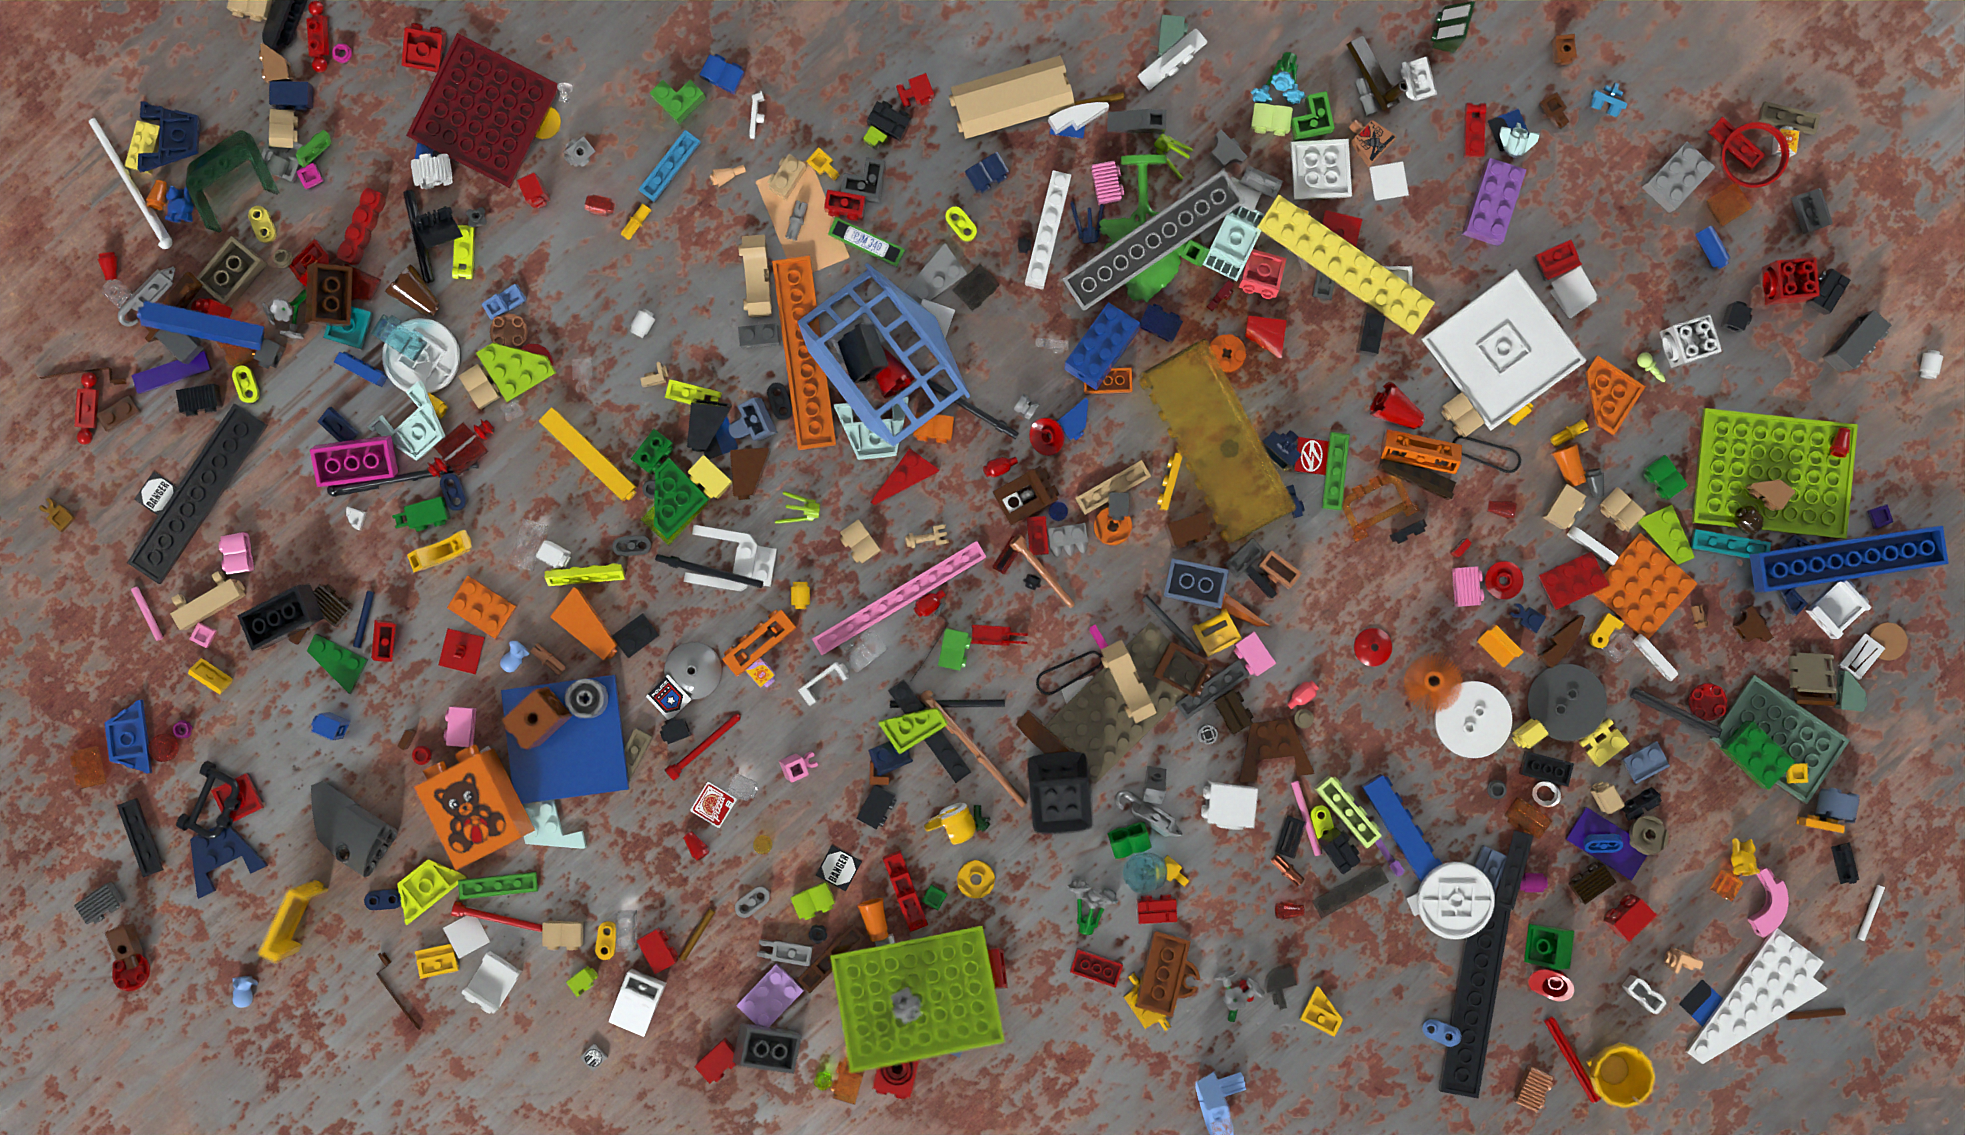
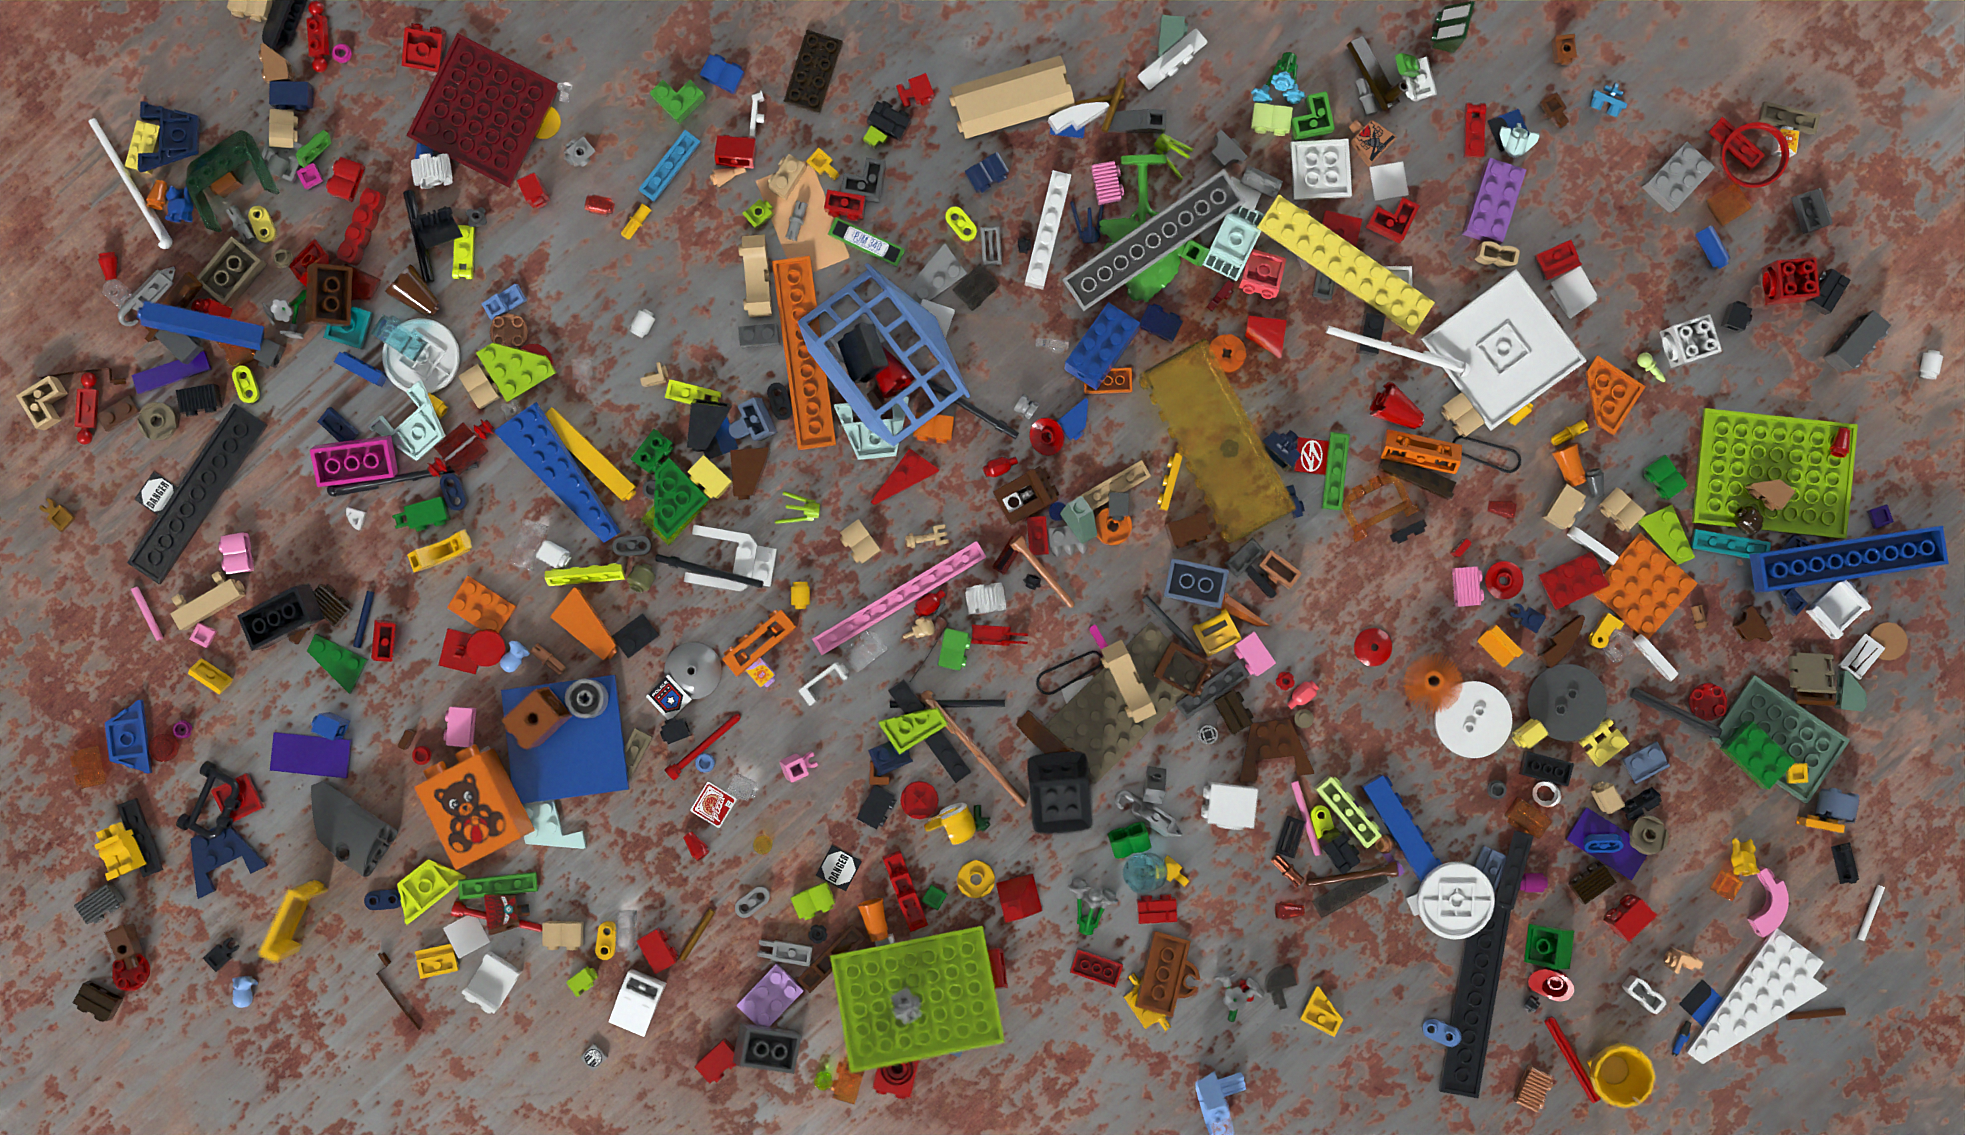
(39, 399): none -> tan brick
(97, 1001): none -> dark brown brick
(118, 850): none -> yellow hips
(168, 424): none -> dark tan plate
(220, 955): none -> black plate
(226, 185): none -> dark orange brick
(240, 224): none -> light grey pin
(310, 755): none -> dark purple tile
(345, 179): none -> red brick
(485, 647): none -> red tile
(503, 913): none -> torso
(543, 451): none -> blue wing
(641, 578): none -> olive head
(705, 762): none -> medium blue tile
(735, 151): none -> red brick
(759, 220): none -> lime brick
(813, 71): none -> dark brown tile
(874, 400): none -> reddish brown tile
(919, 800): none -> red tile
(923, 627): none -> tan piece
(985, 598): none -> white brick
(991, 262): none -> light grey tile
(1019, 897): none -> red slope
(1080, 519): none -> sand green slope
(1113, 105): none -> pearl gold bar
(1280, 681): none -> red plate
(1385, 844): none -> nougat plate
(1389, 870): none -> reddish brown piece
(1395, 224): none -> red brick
(1407, 65): none -> bright green plate
(1429, 357): none -> white bar
(1493, 253): none -> tan brick
(1532, 1004): none -> black plate
(1684, 1035): none -> piece

